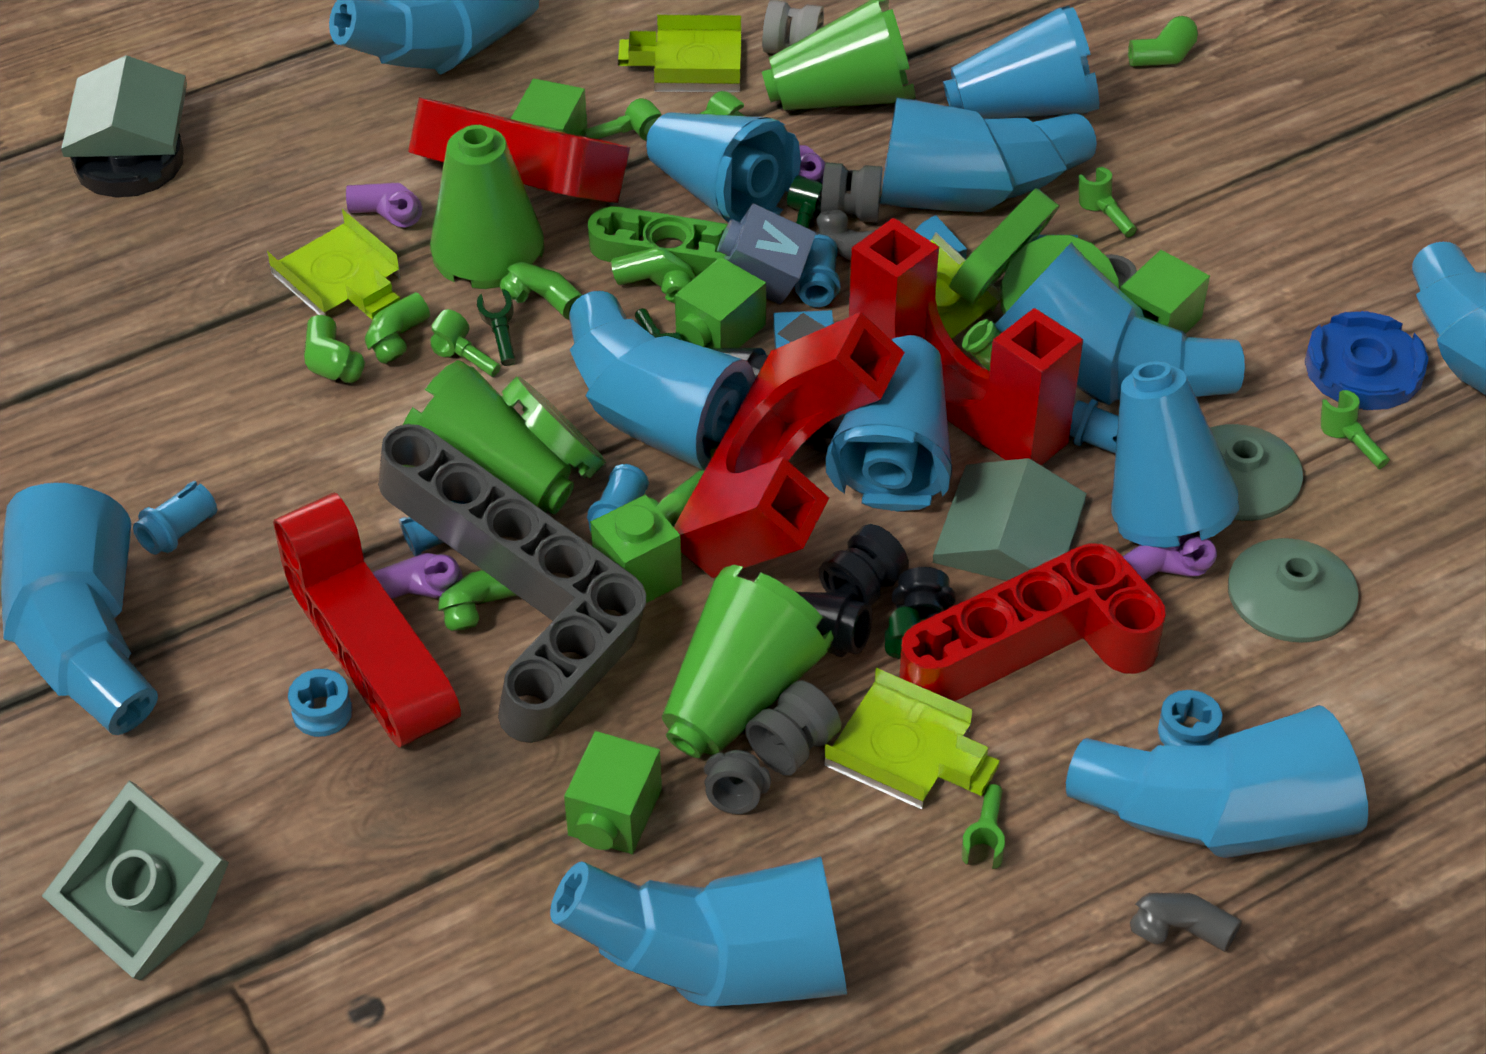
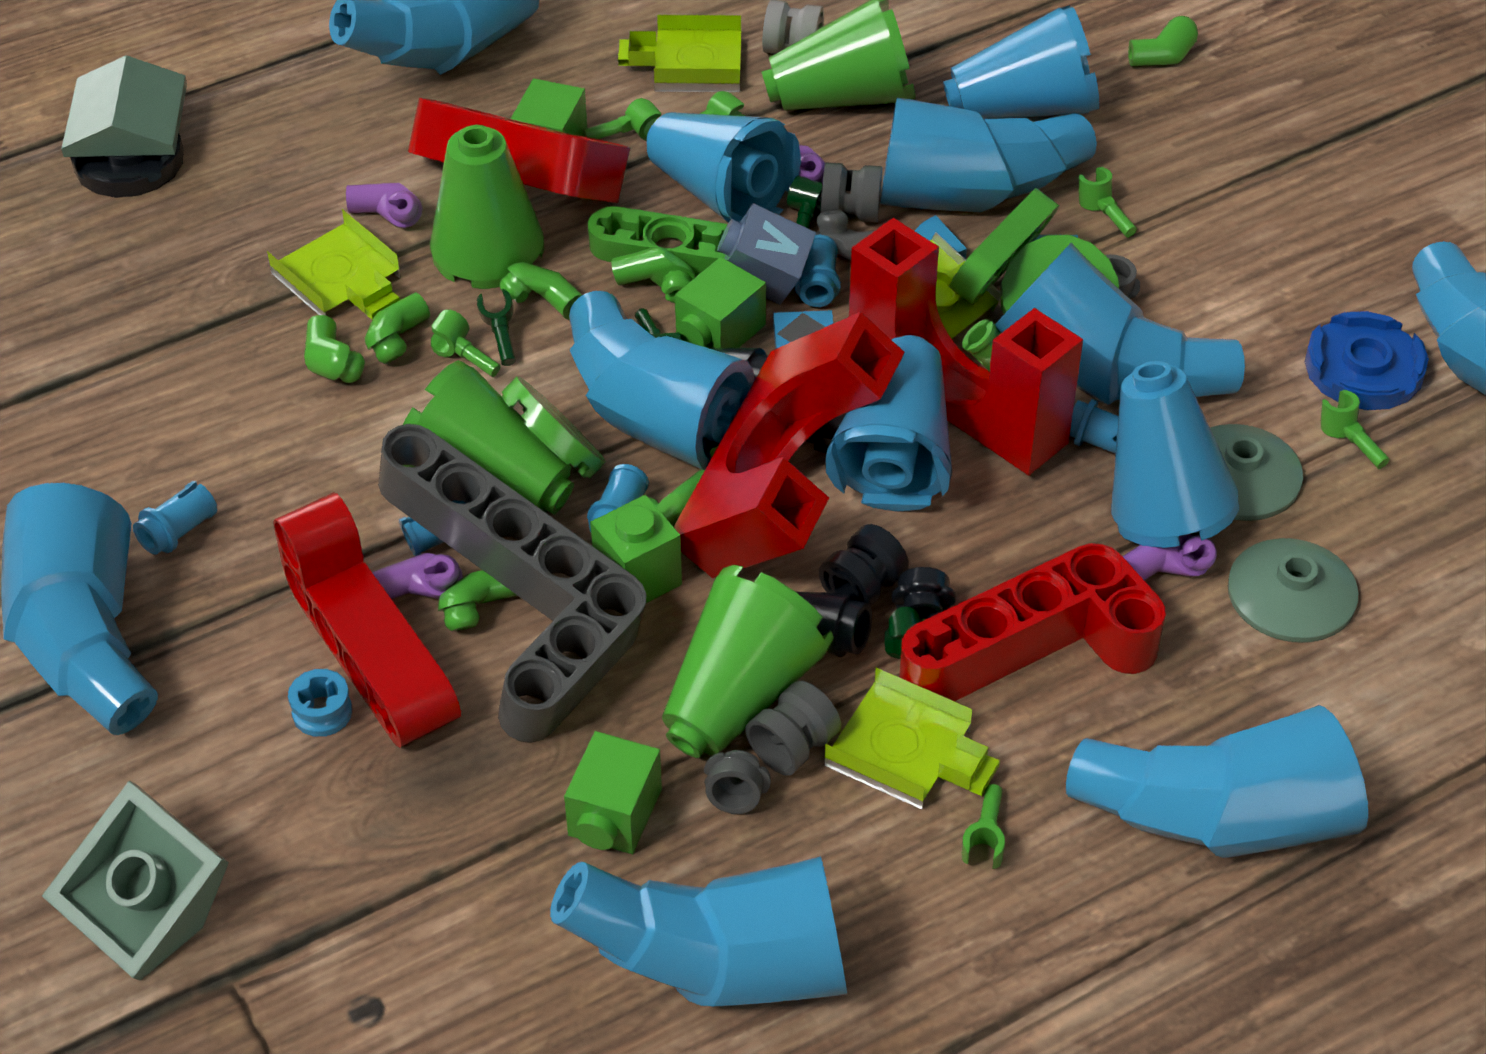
(1008, 519): sand green slope -> none
(1169, 291): bright green brick -> none
(1187, 912): dark grey arm -> none
(1192, 704): dark azure bush -> none

